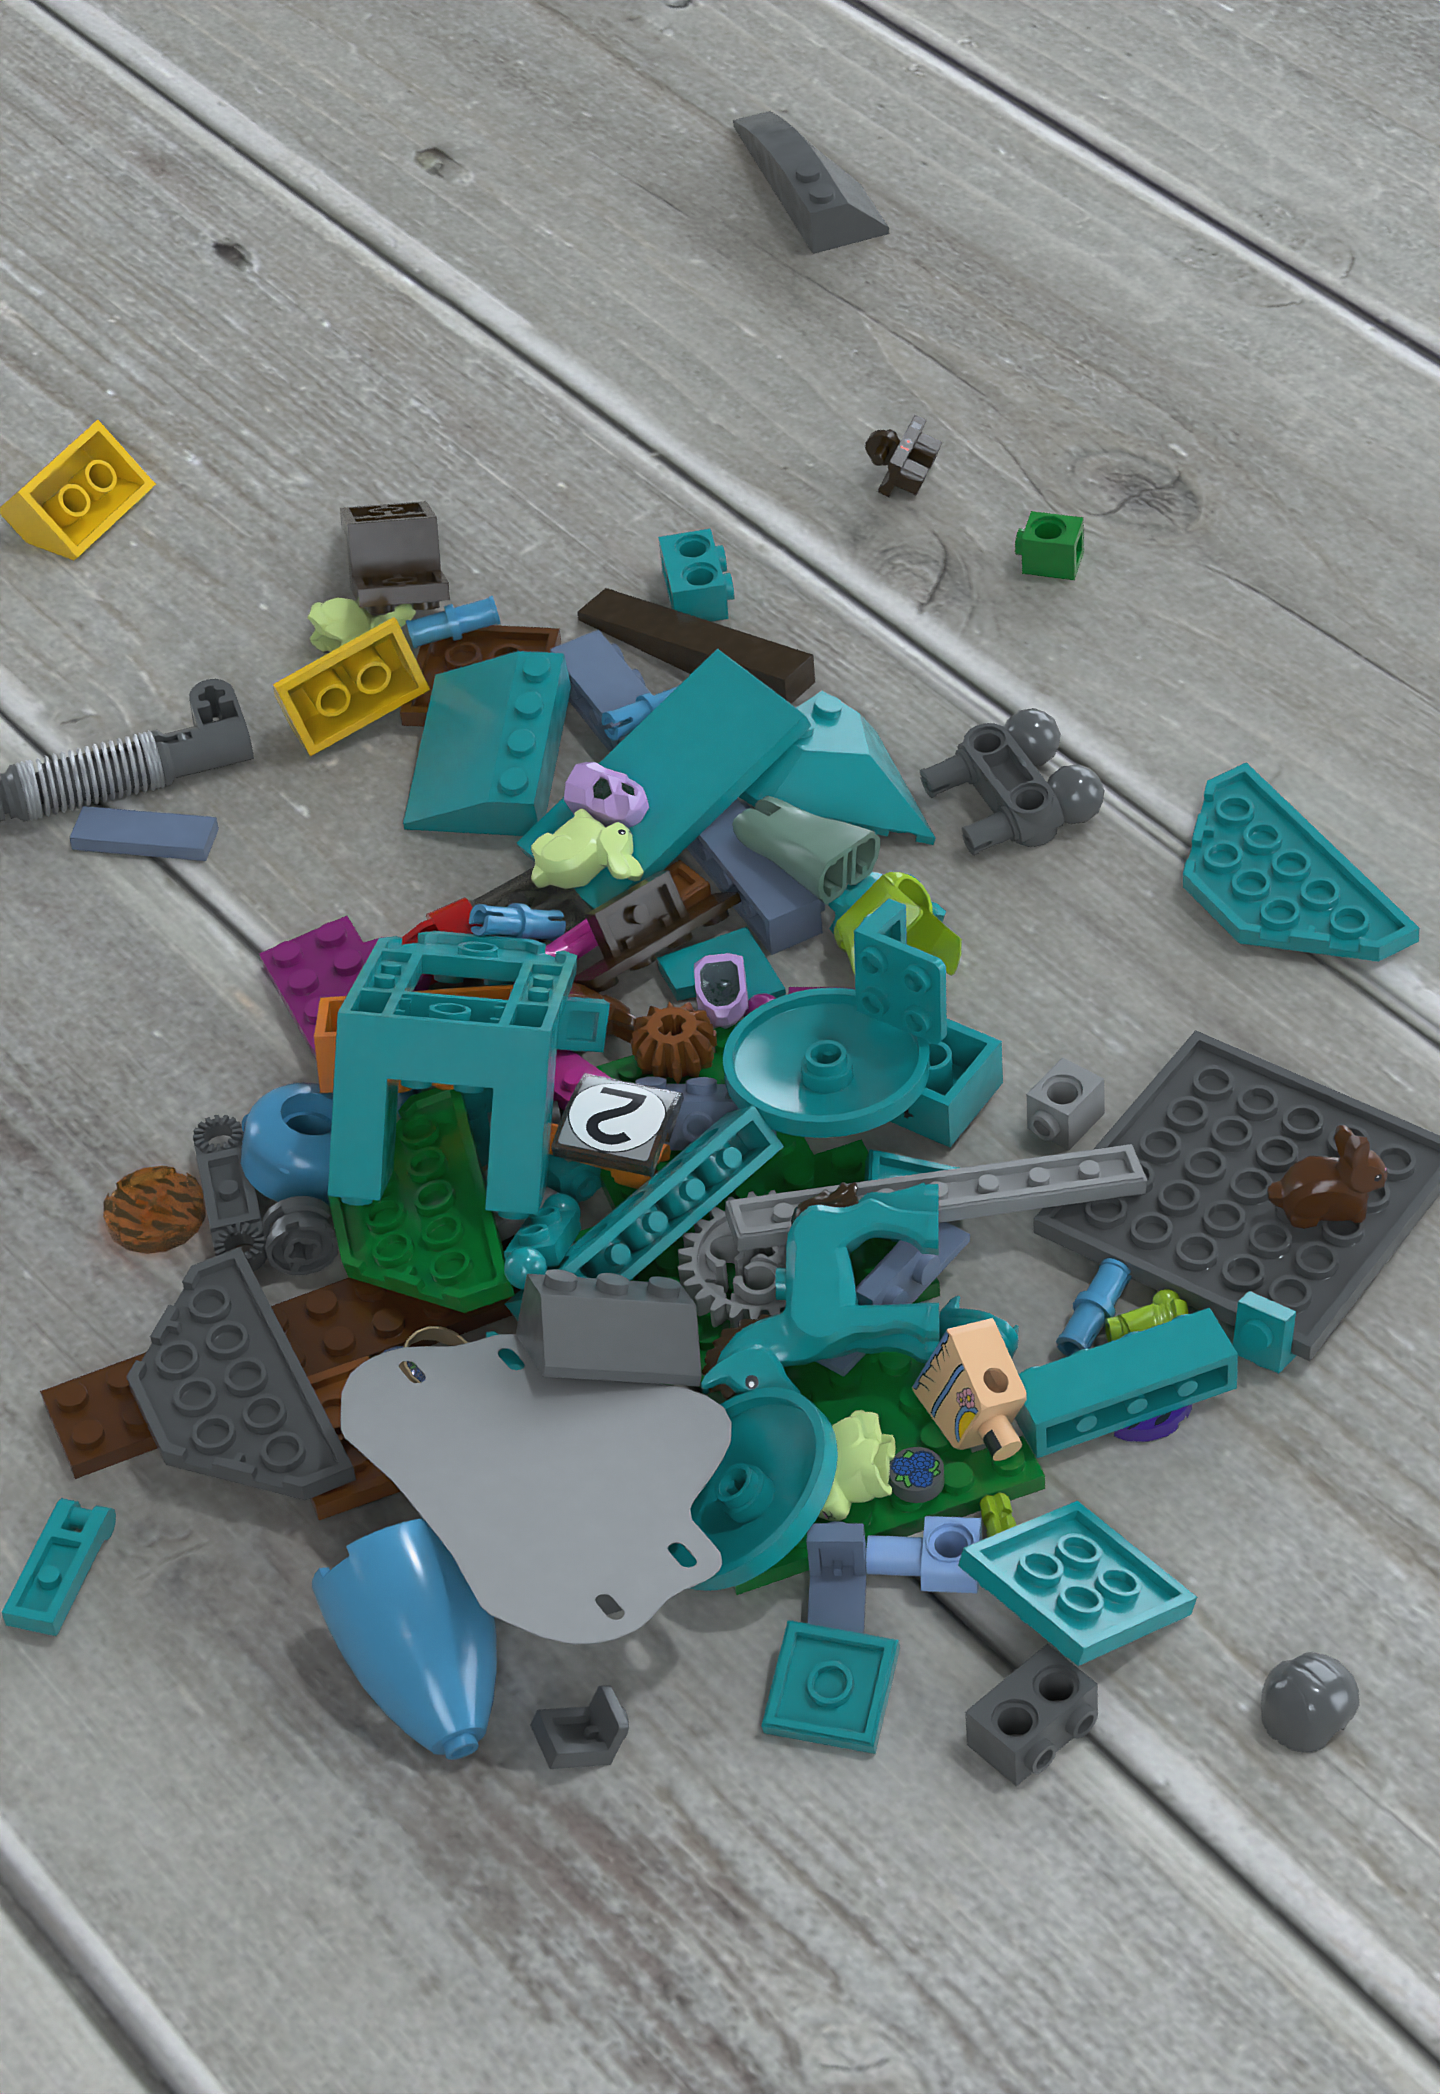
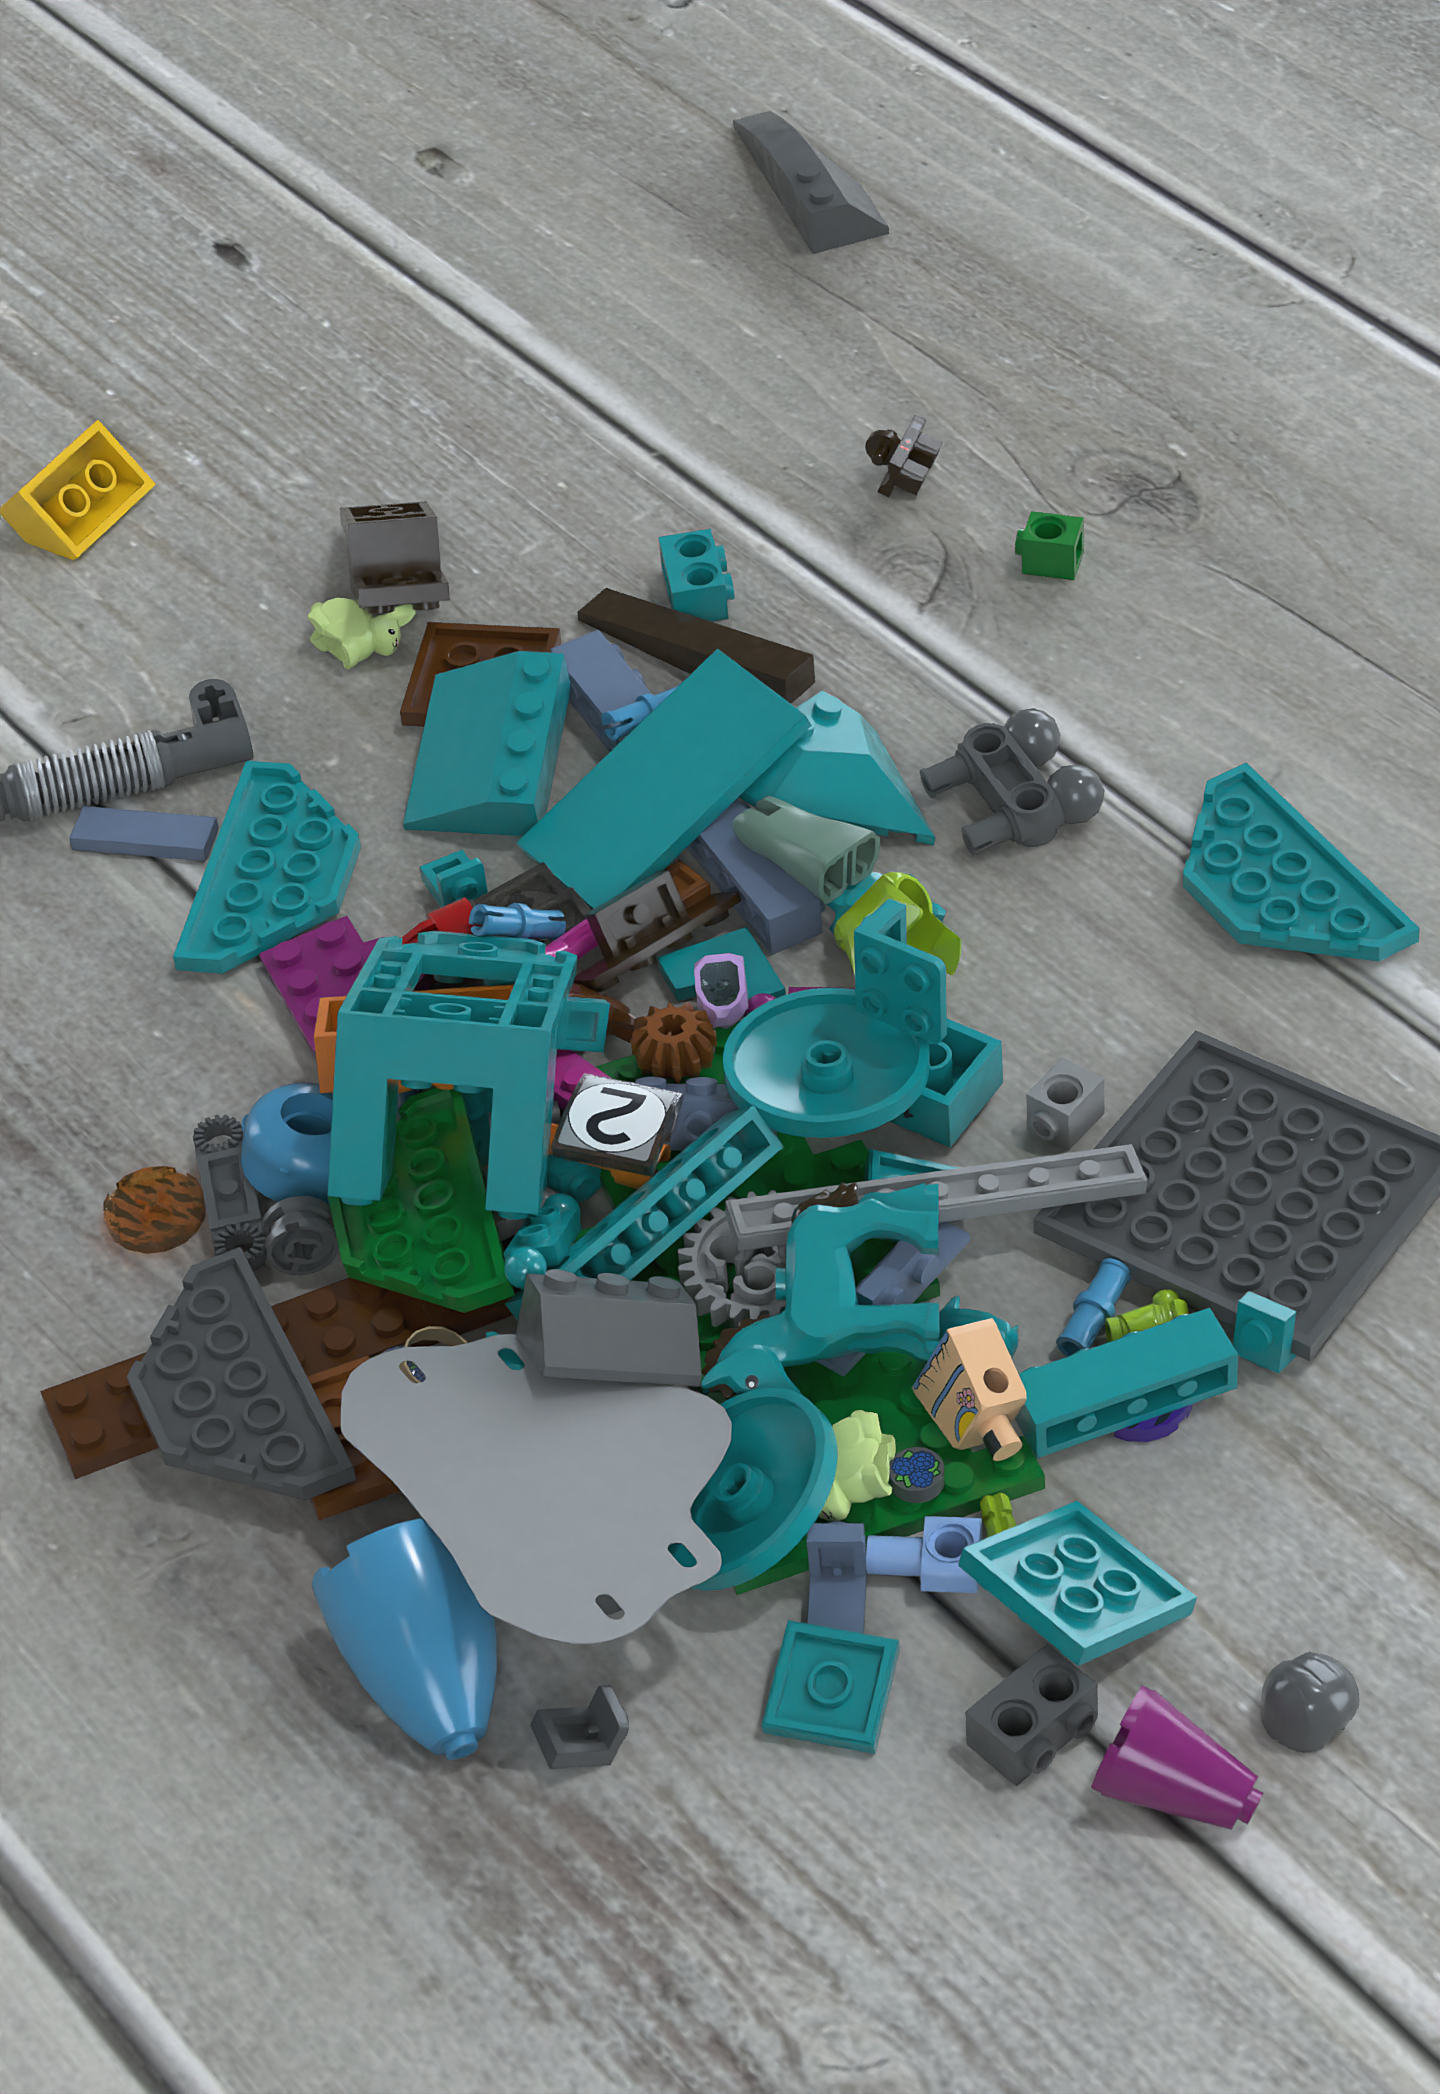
(58, 1567): teal plate -> none
(271, 873): none -> teal plate
(350, 687): yellow slope -> none
(453, 622): dark azure pin -> none
(454, 878): none -> teal bracket
(581, 851): yellowish green animal -> none
(605, 795): lavender rock -> none
(1175, 1767): none -> magenta cone
(1330, 1186): reddish brown animal -> none

